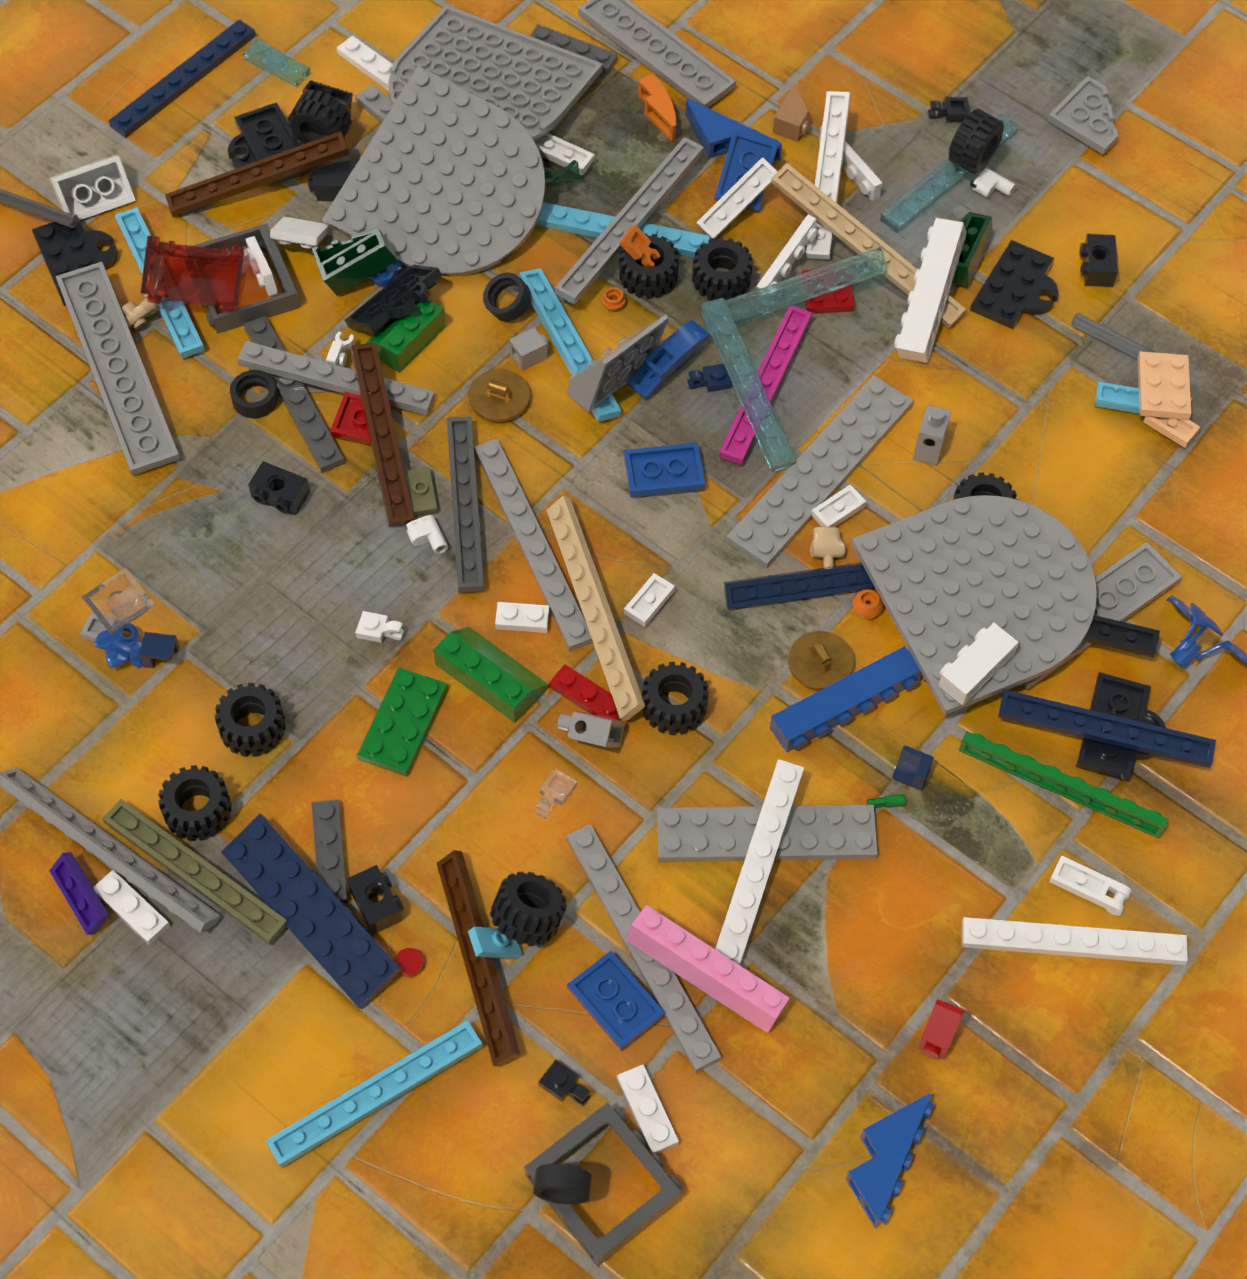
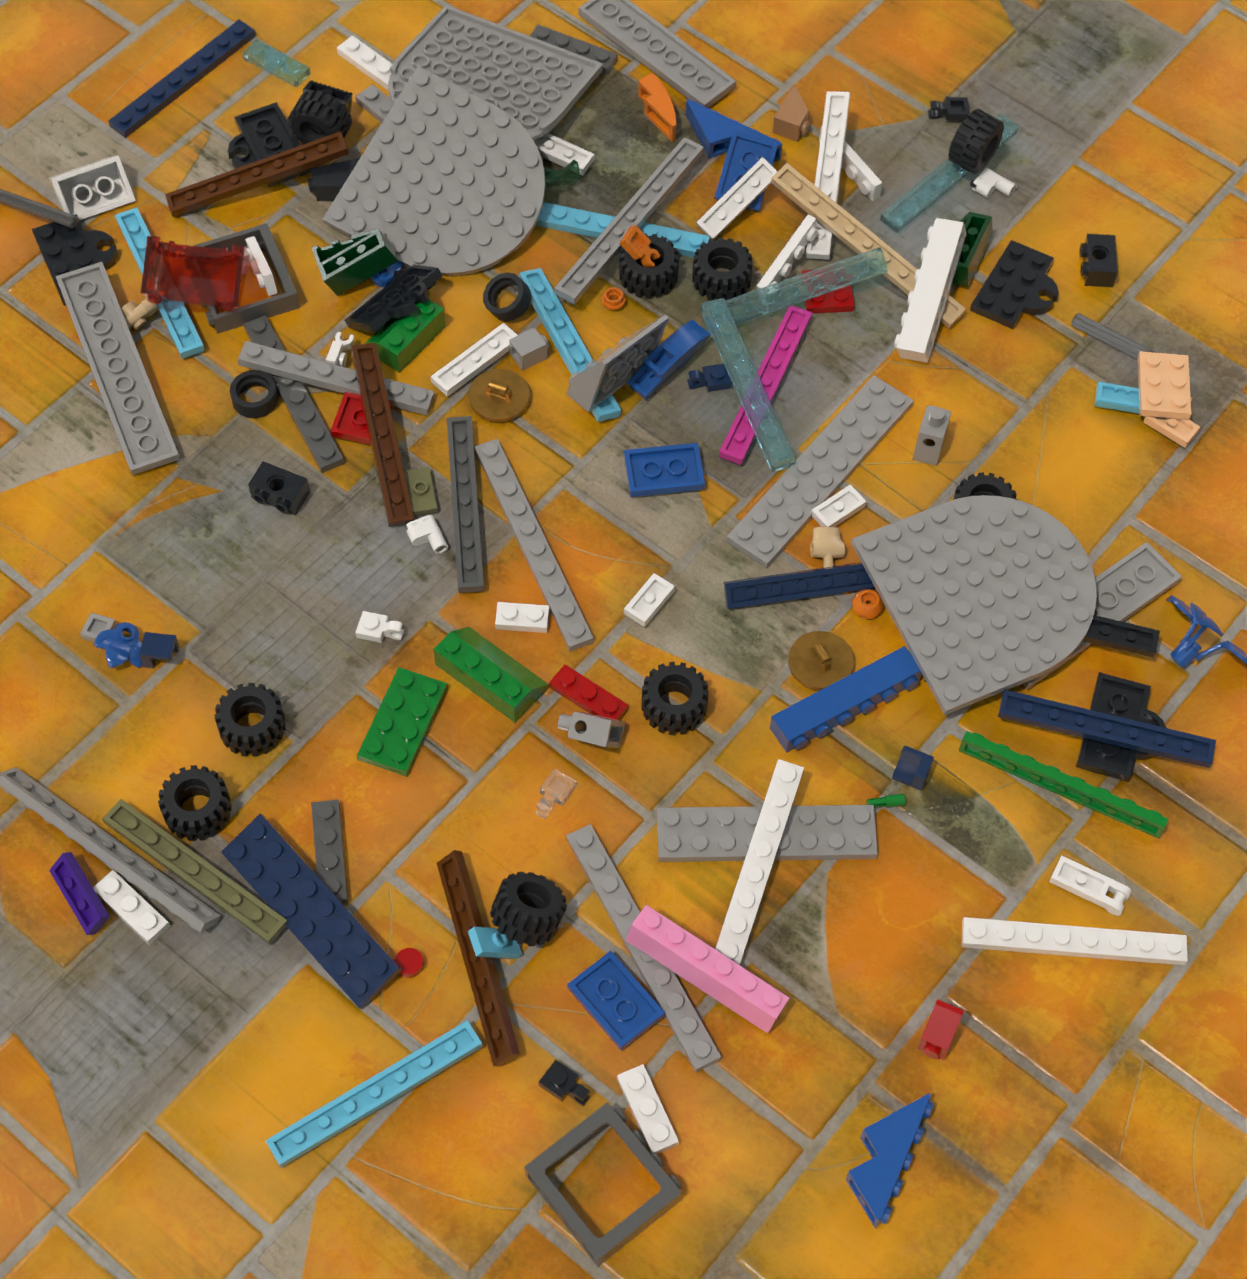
(118, 601): clear slope -> none
(299, 231): white tile -> none
(375, 914): black brick -> none
(473, 360): none -> white plate
(562, 1184): black tyre -> none
(595, 609): tan plate -> none
(977, 663): white brick -> none
(1087, 116): light grey plate -> none

